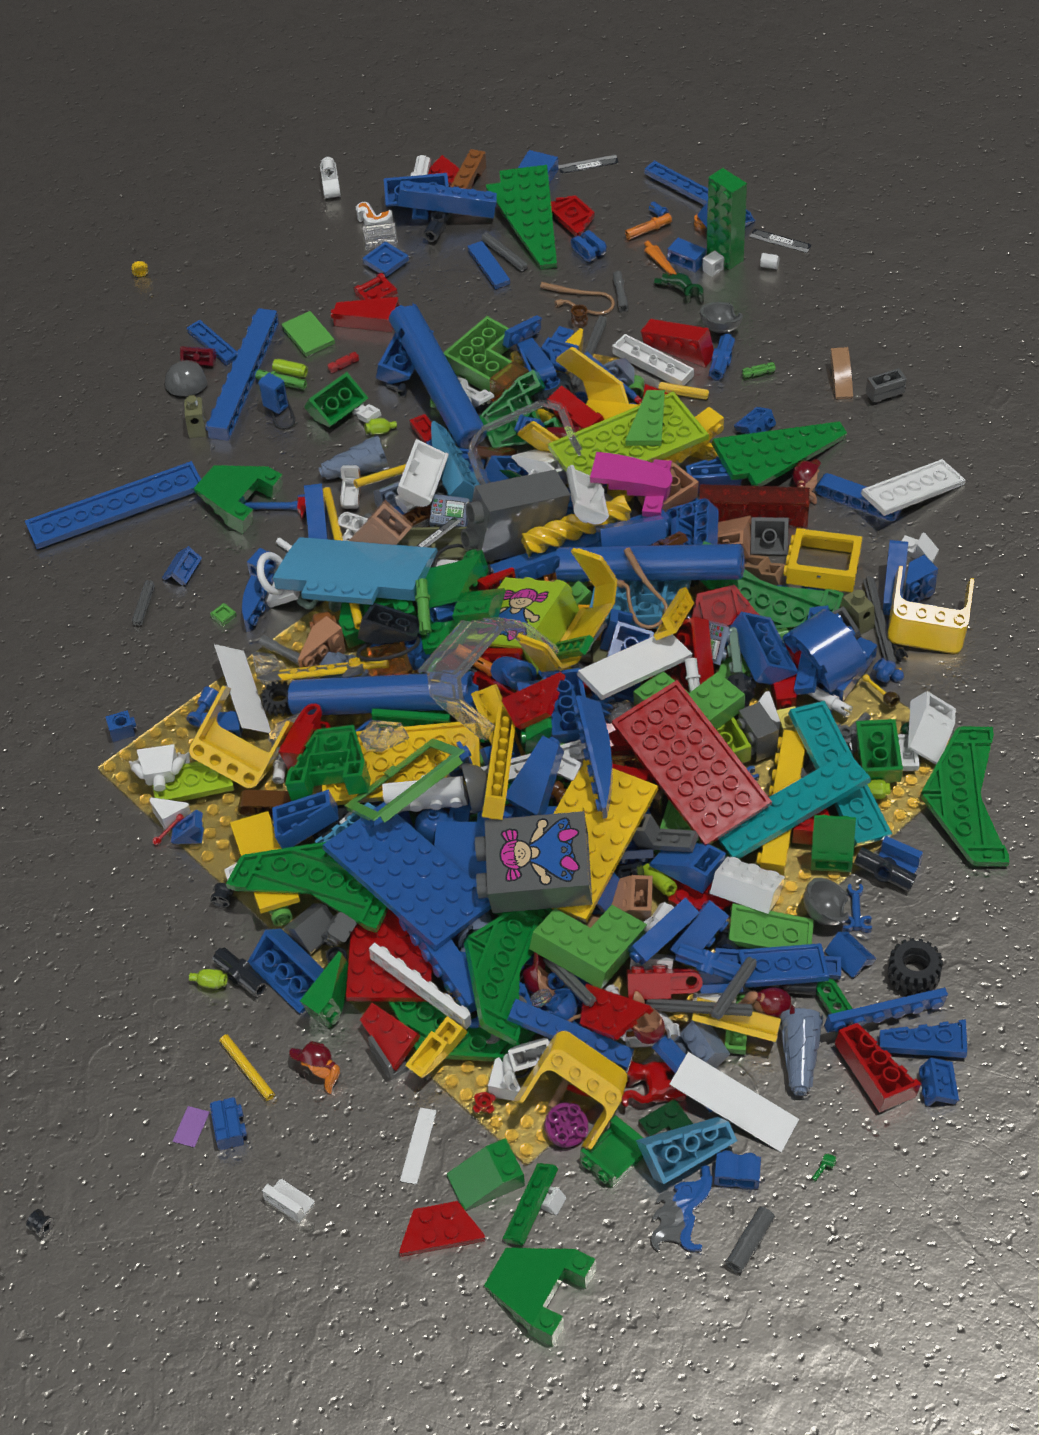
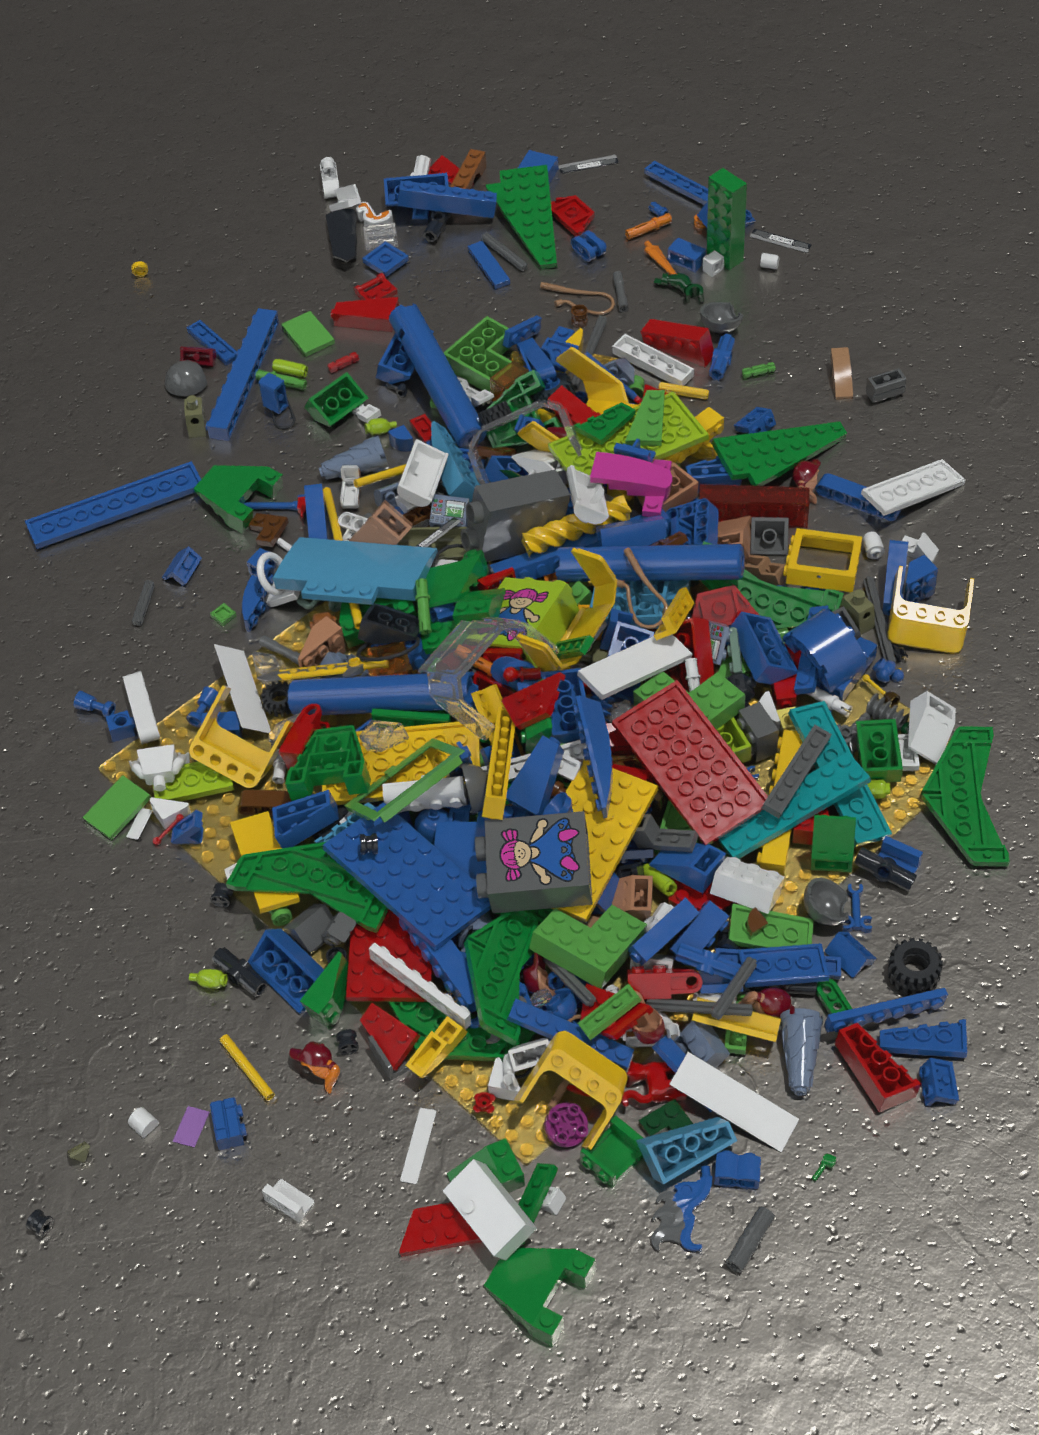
(79, 1152): none -> olive slope
(88, 702): none -> blue piece
(117, 807): none -> bright green tile
(139, 823): none -> white sticker
(141, 707): none -> white beam
(142, 1122): none -> white brick
(269, 526): none -> reddish brown plate
(343, 233): none -> black panel
(347, 197): none -> white panel
(347, 1042): none -> black wheel
(368, 843): none -> black wheel
(401, 439): none -> blue brick
(489, 1209): none -> white brick
(494, 413): none -> black tyre
(511, 674): none -> red pin
(559, 804): none -> blue piece
(607, 424): none -> green wing
(609, 1011): none -> bright green tile
(634, 451): none -> blue panel
(755, 921): none -> reddish brown tile
(796, 771): none -> dark grey plate
(873, 545): none -> white brick
(881, 711): none -> dark grey piece

